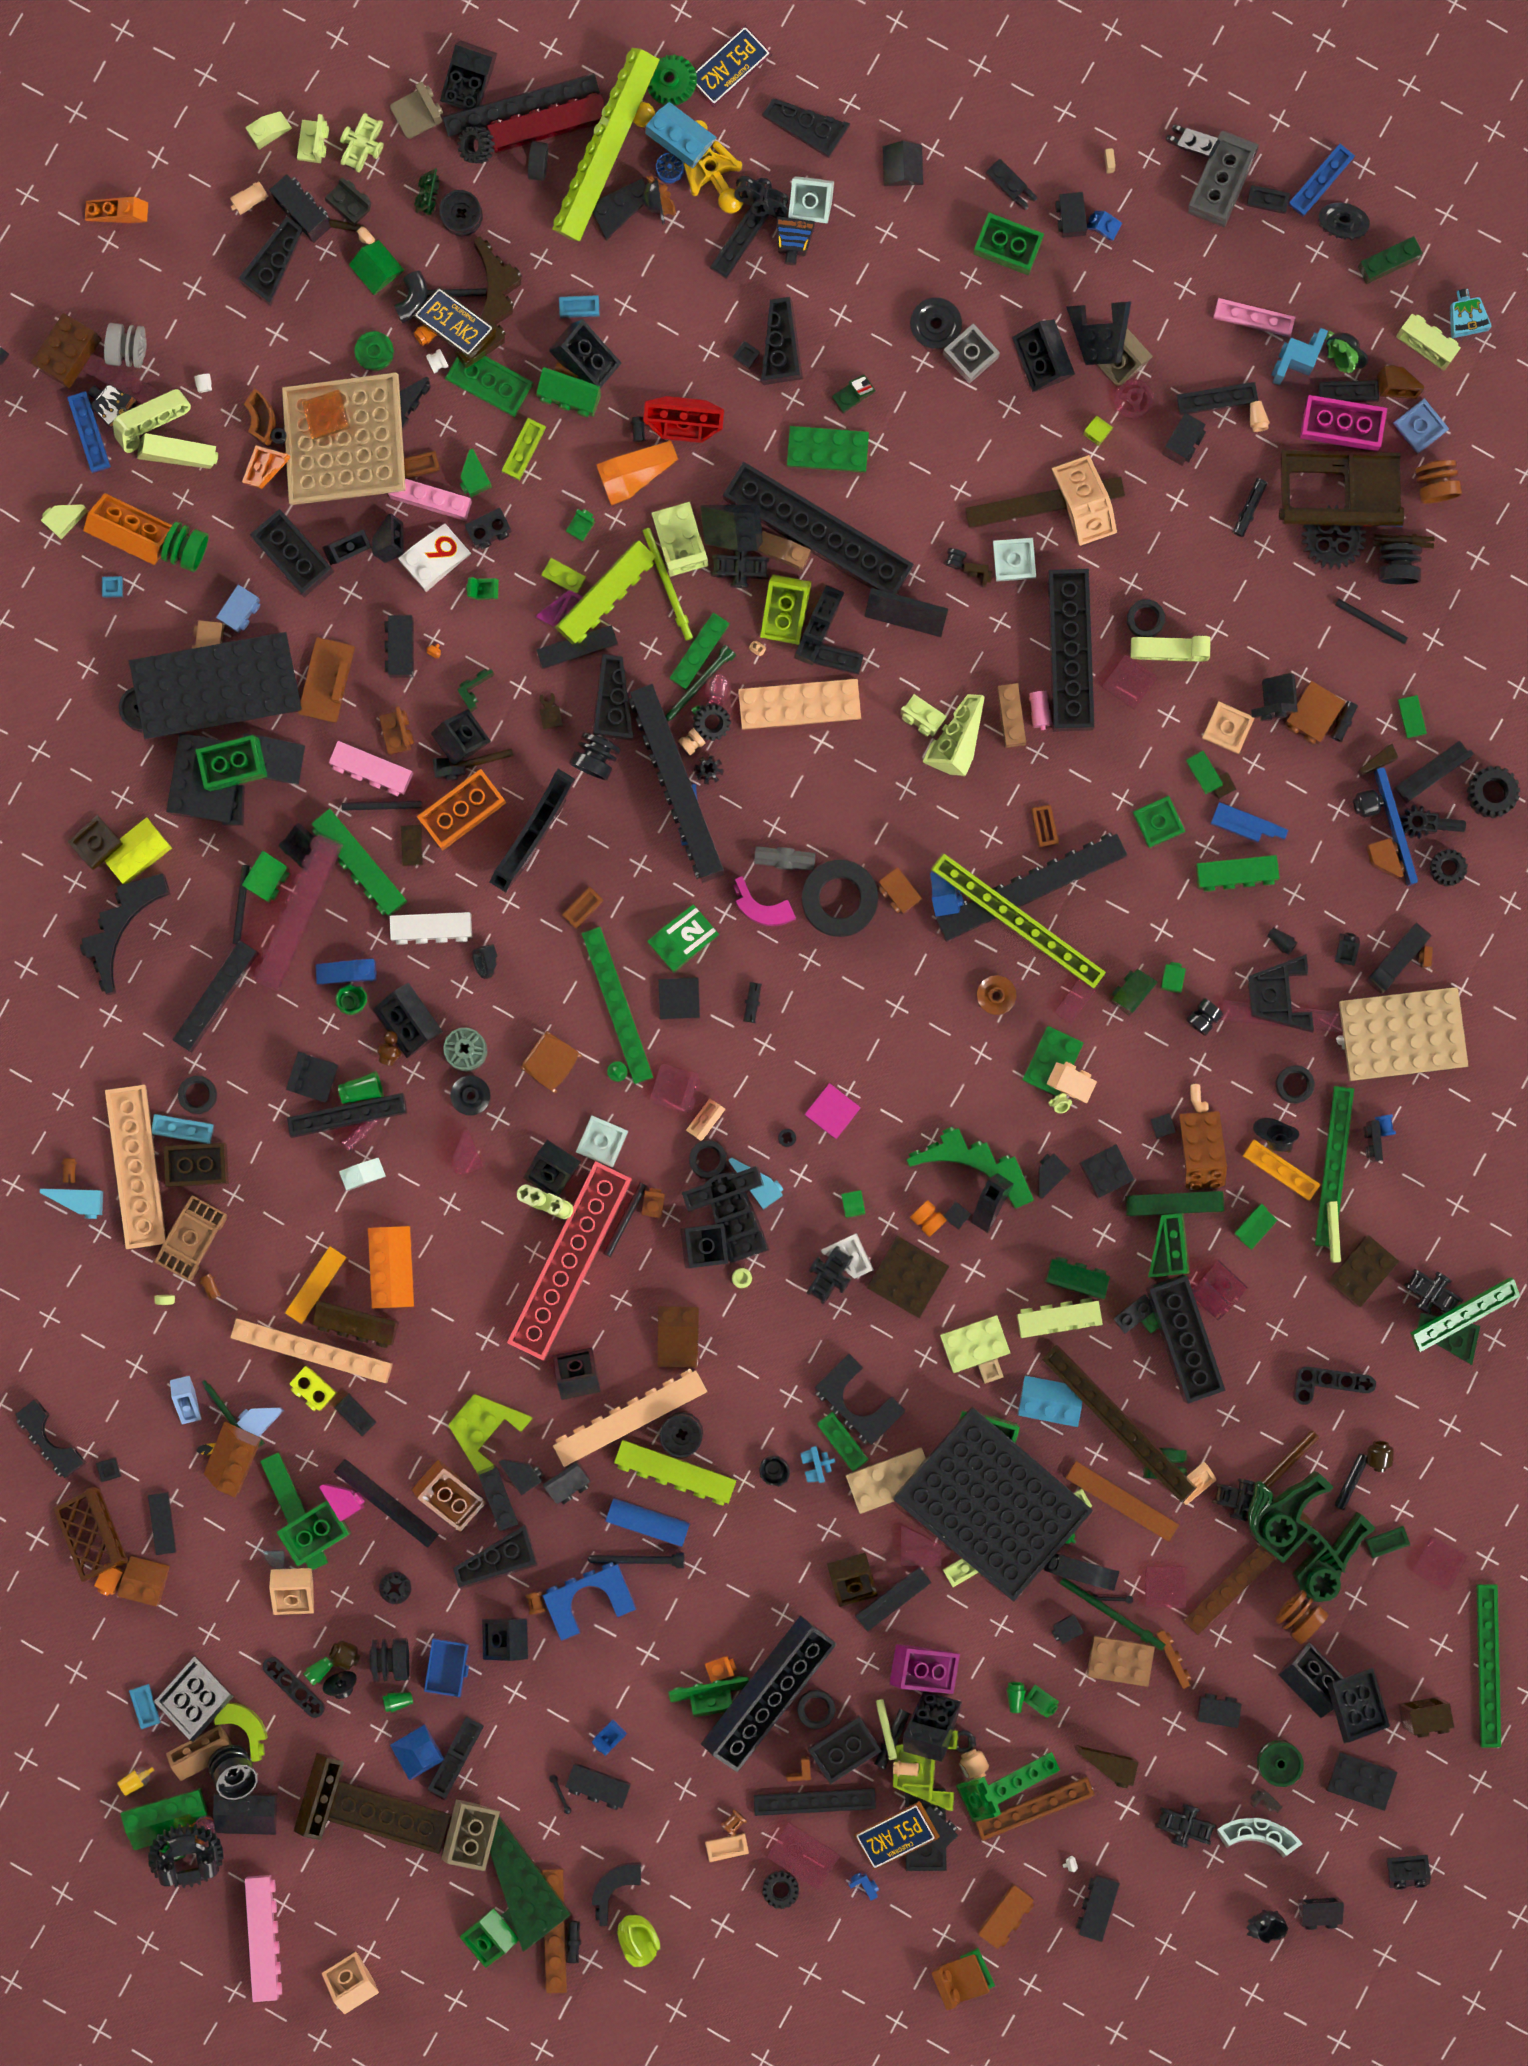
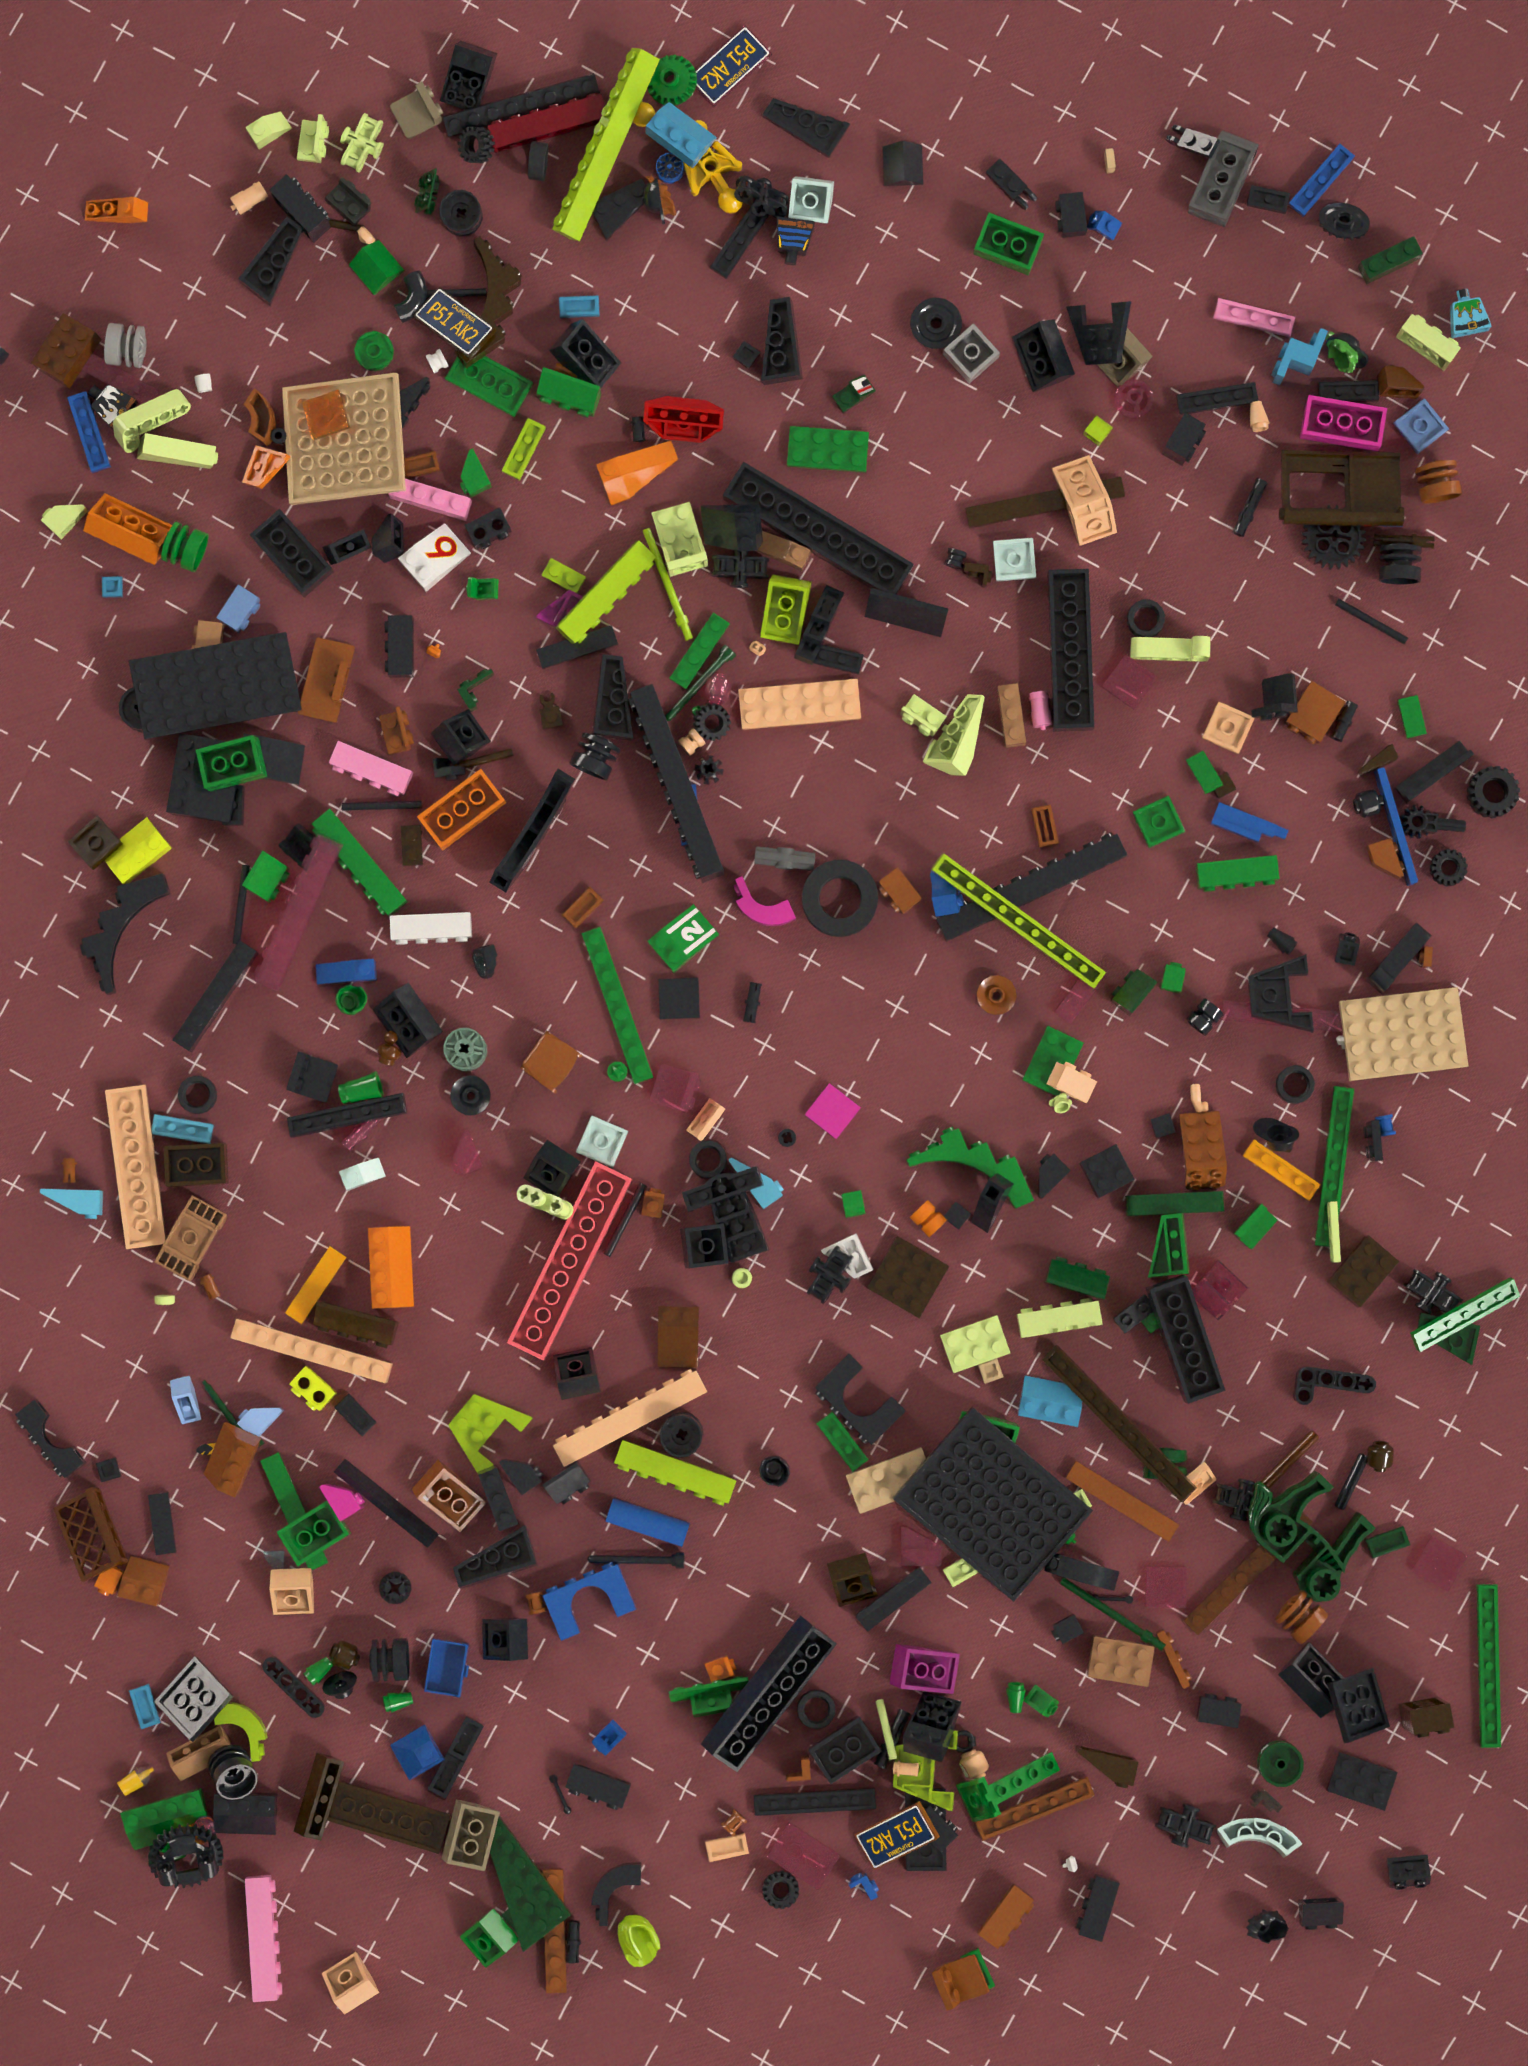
(423, 335): orange cone -> none
(581, 524): green bracket -> none
(816, 1474): dark azure hips -> none

